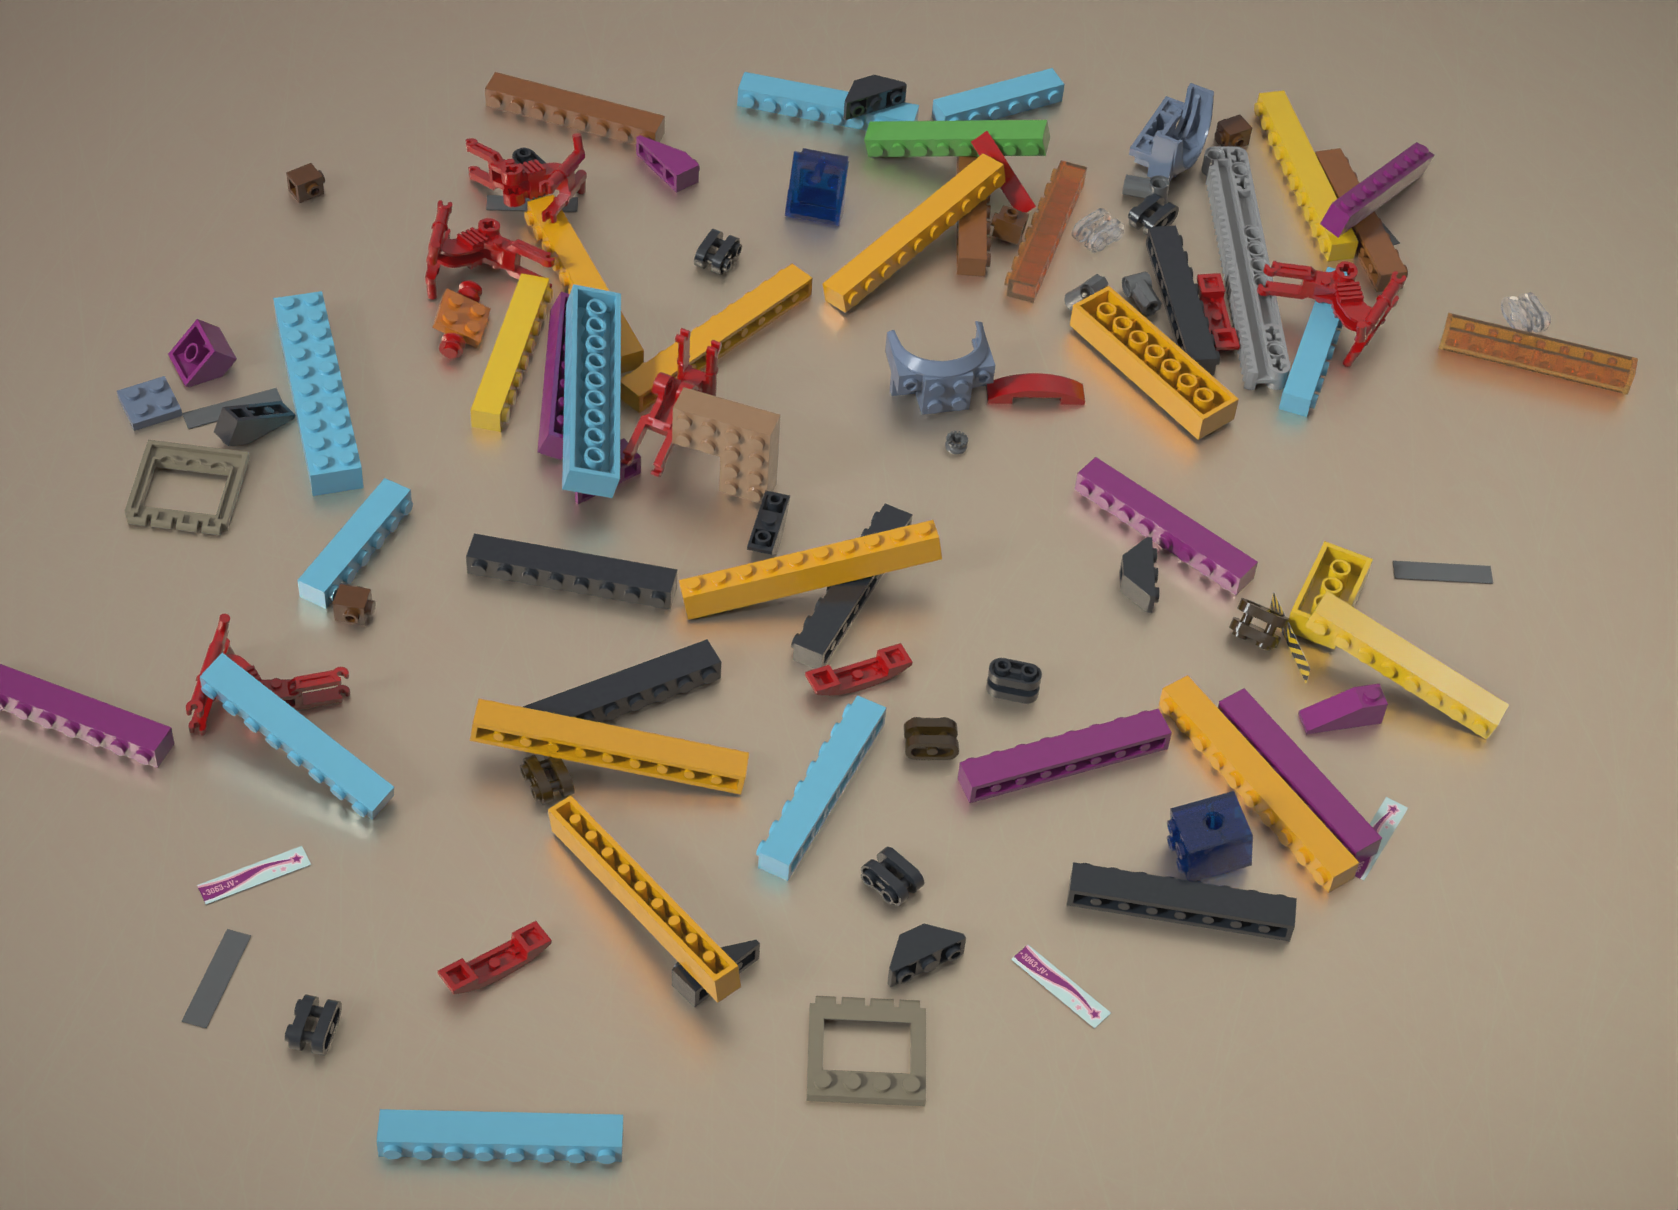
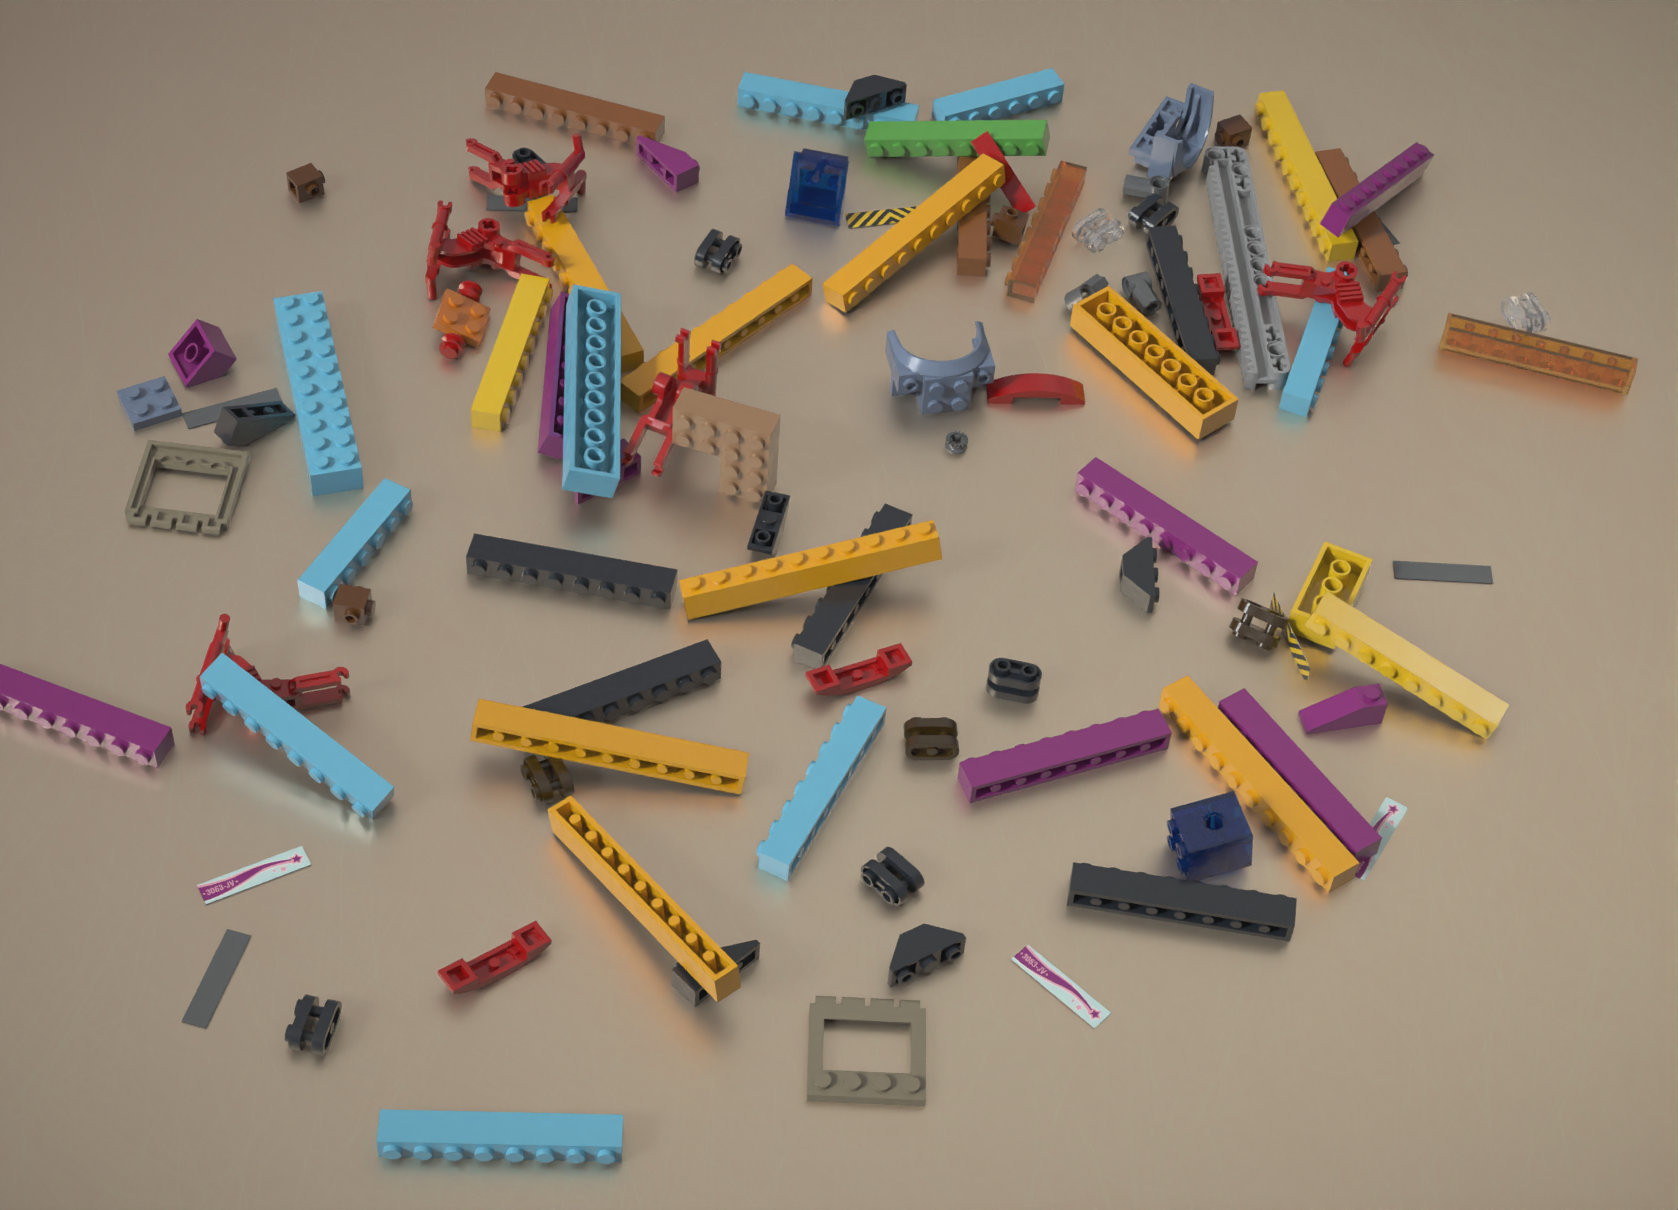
(877, 217): none -> sticker

